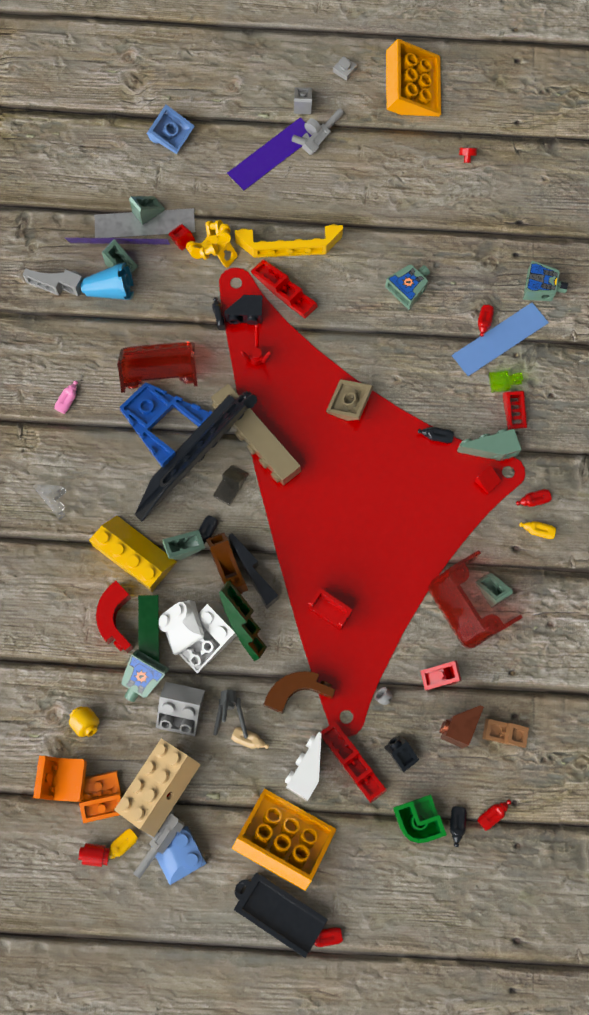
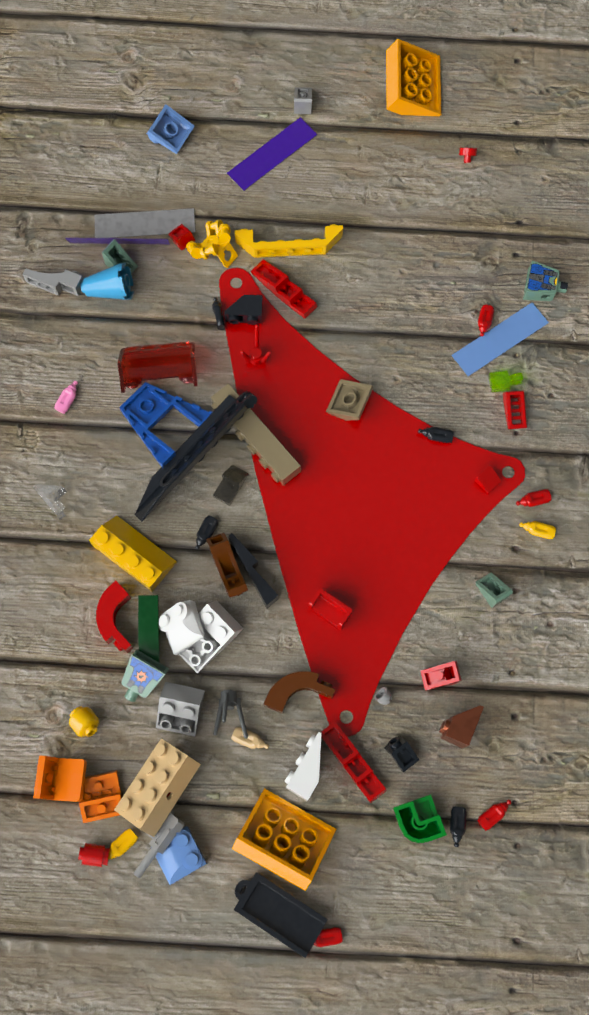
(145, 207): sand green slope -> none
(183, 545): sand green slope -> none
(239, 616): dark green slope -> none
(318, 132): light grey piece -> none
(344, 68): light grey plate -> none
(408, 284): torso -> none
(460, 611): clear red windscreen -> none
(496, 446): sand green slope -> none
(505, 733): medium nougat slope -> none

